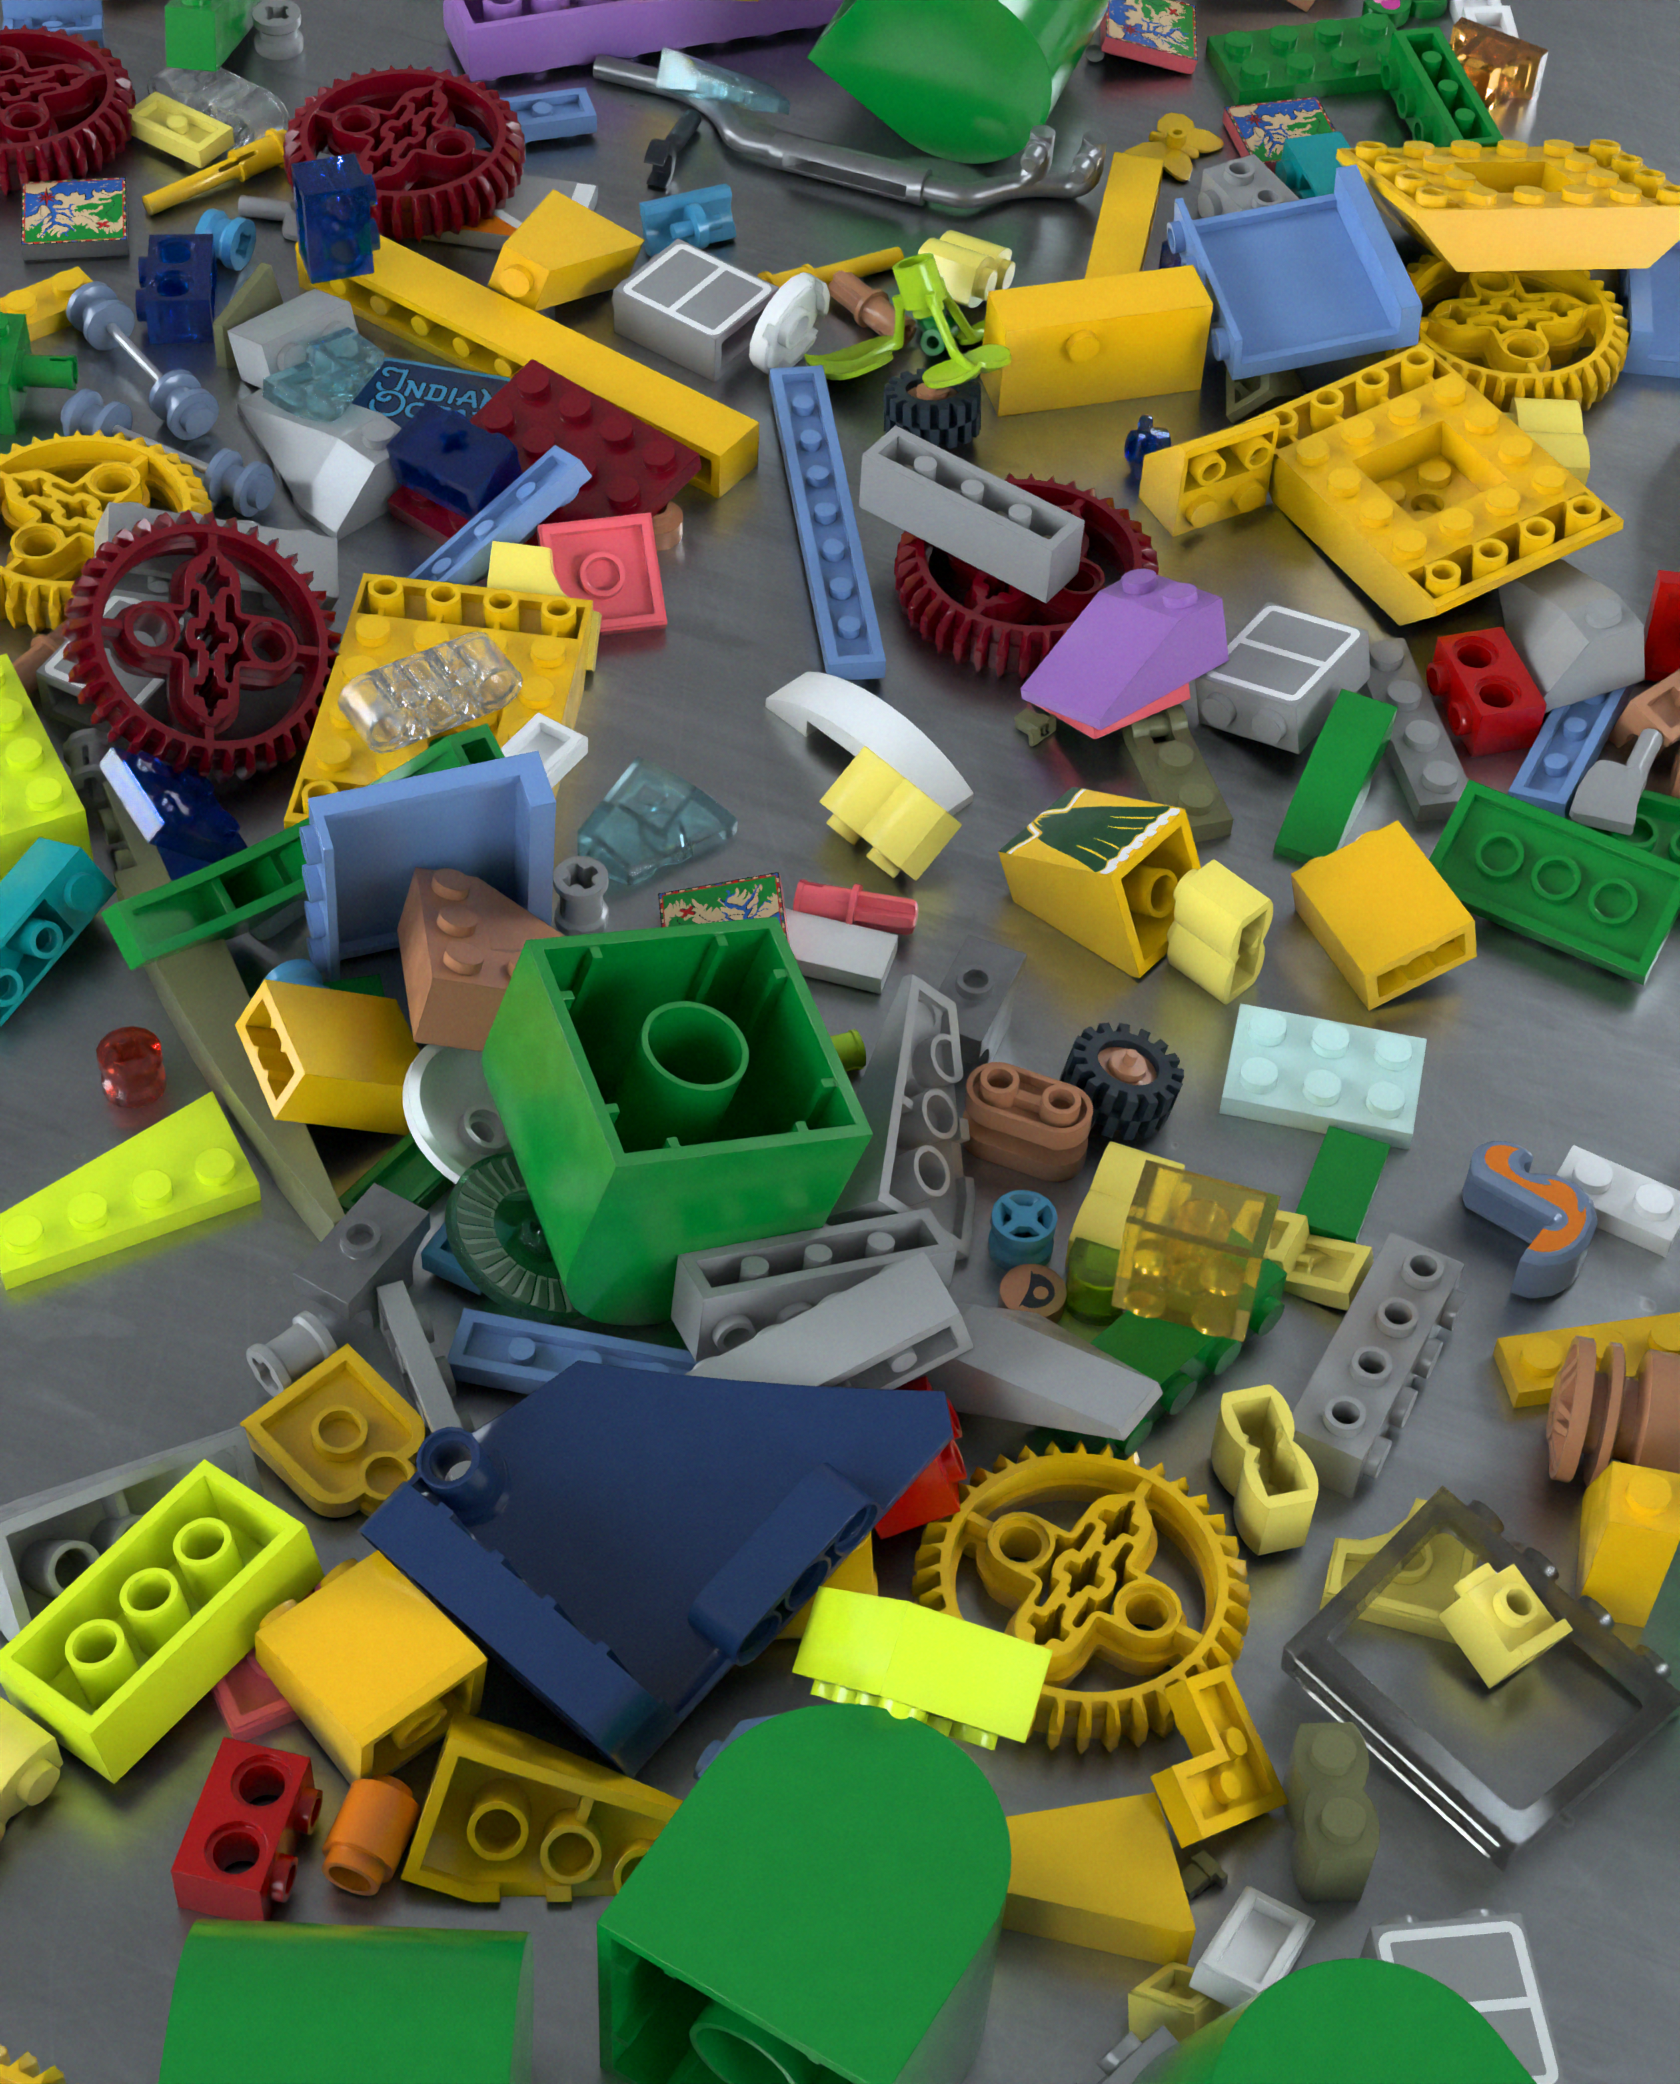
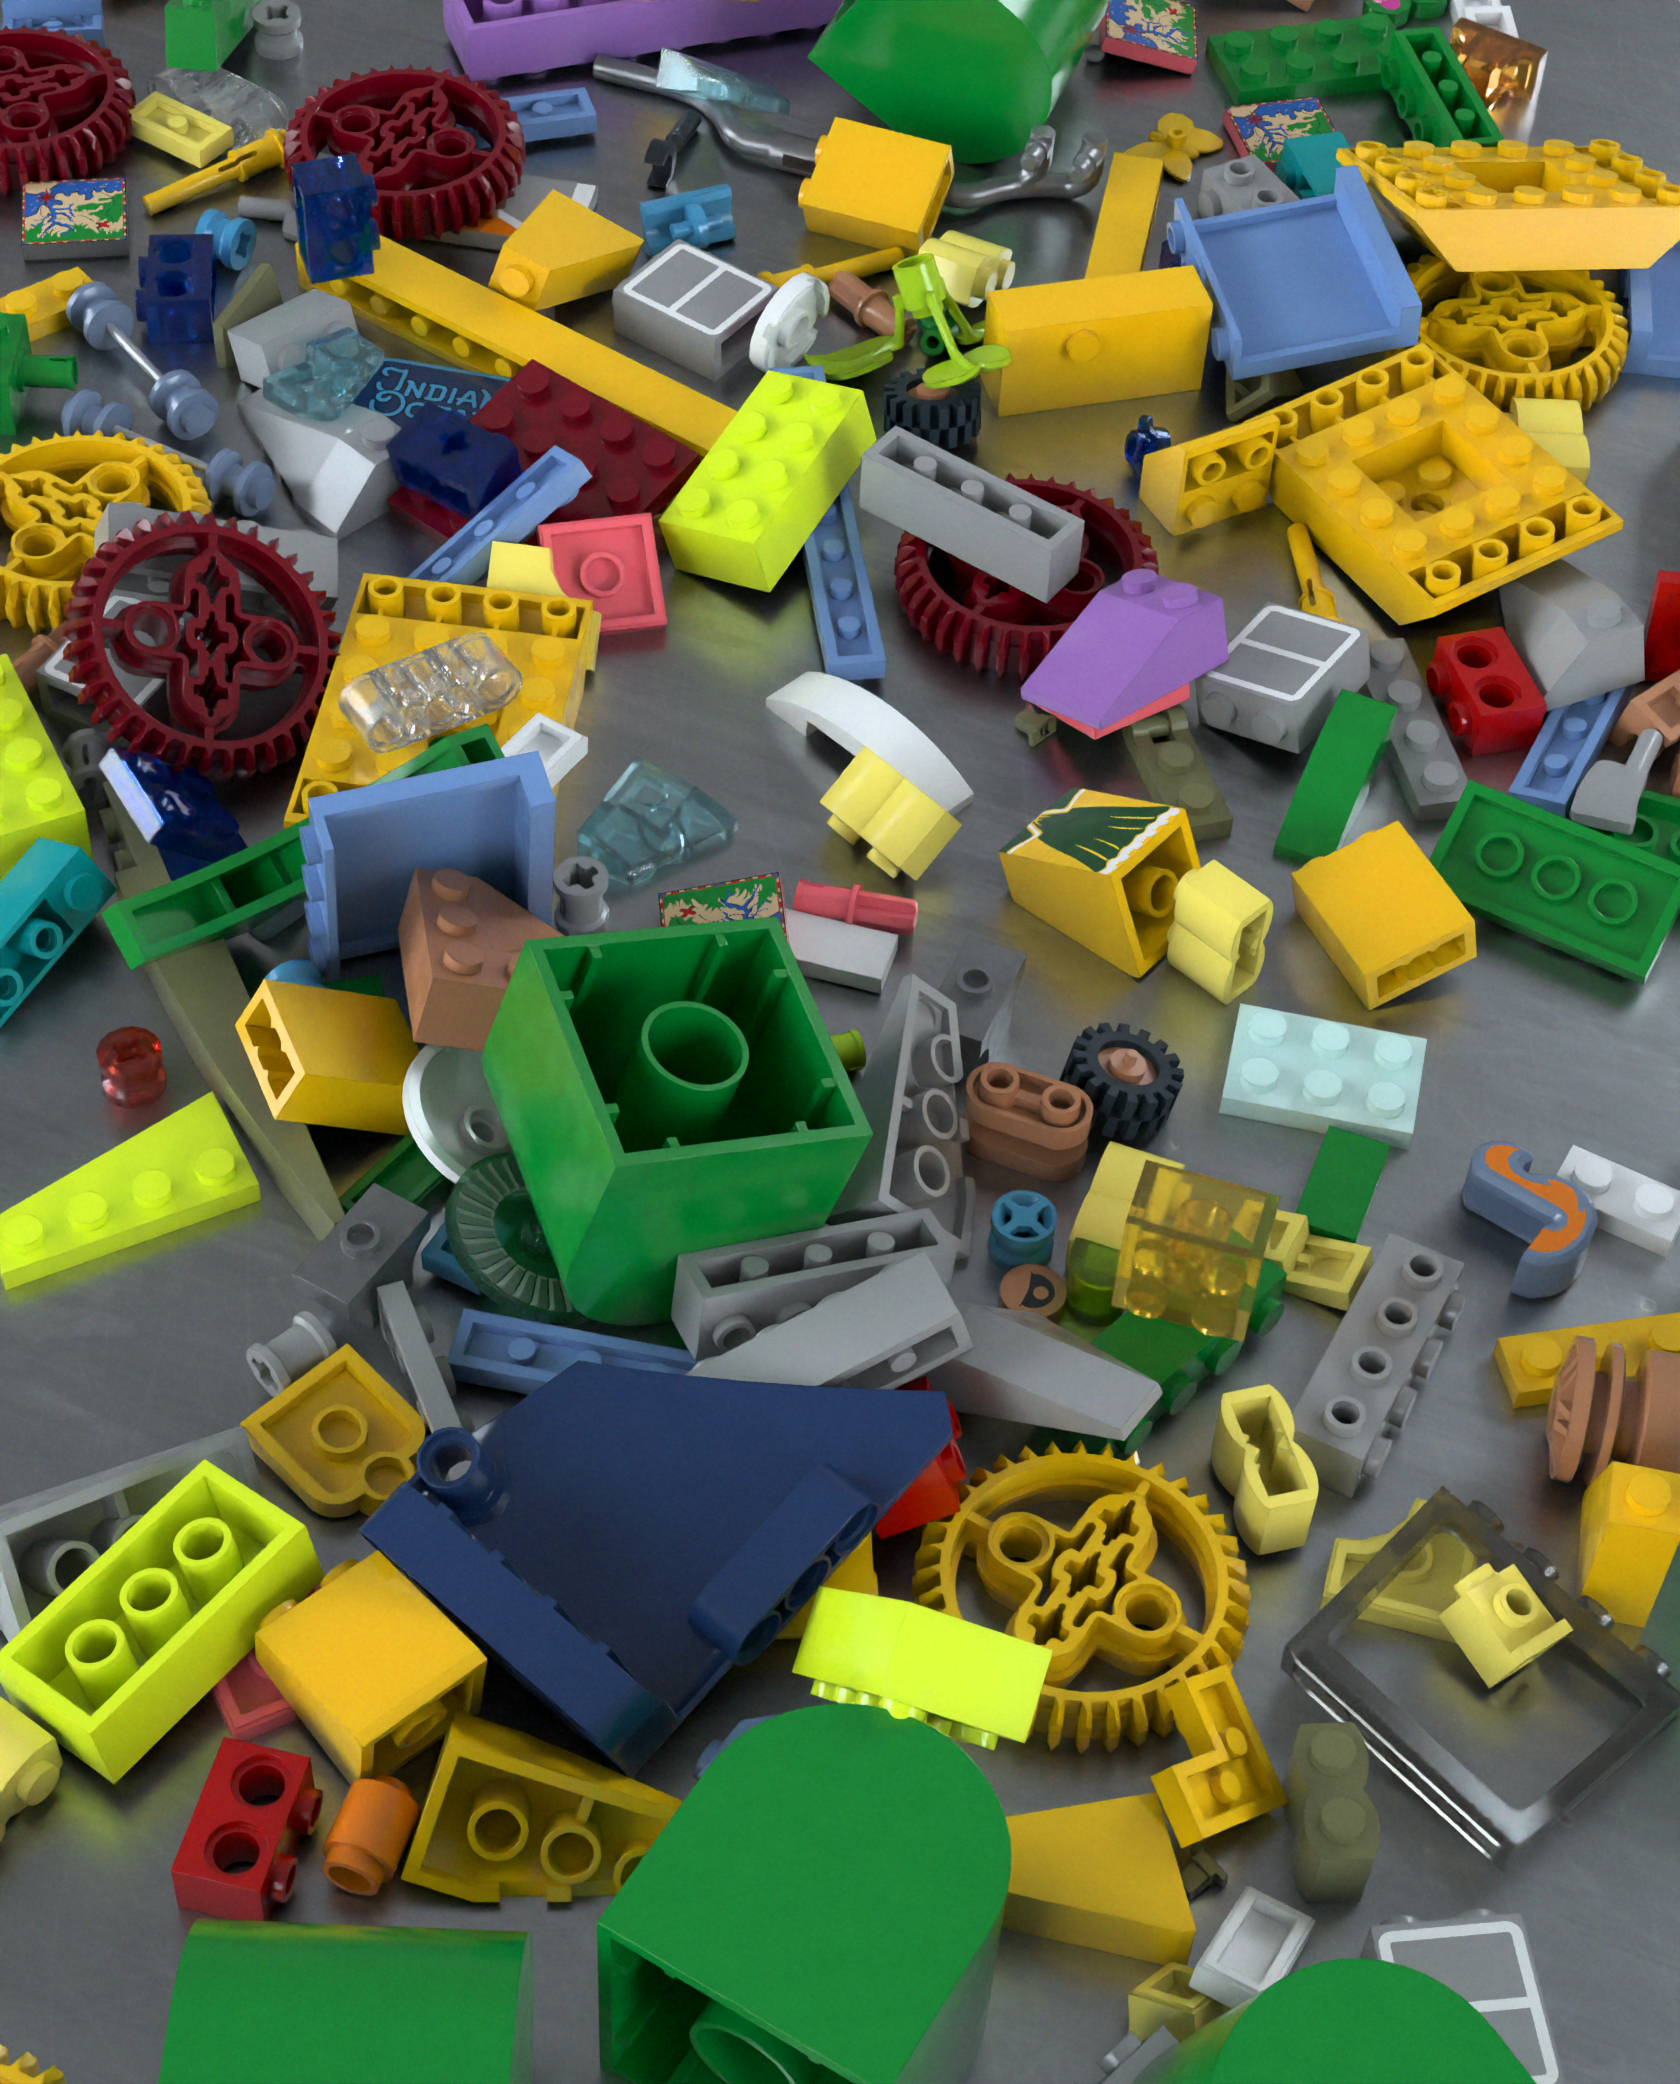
(768, 480): none -> neon yellow brick
(876, 186): none -> yellow brick
(1315, 597): none -> yellow pin

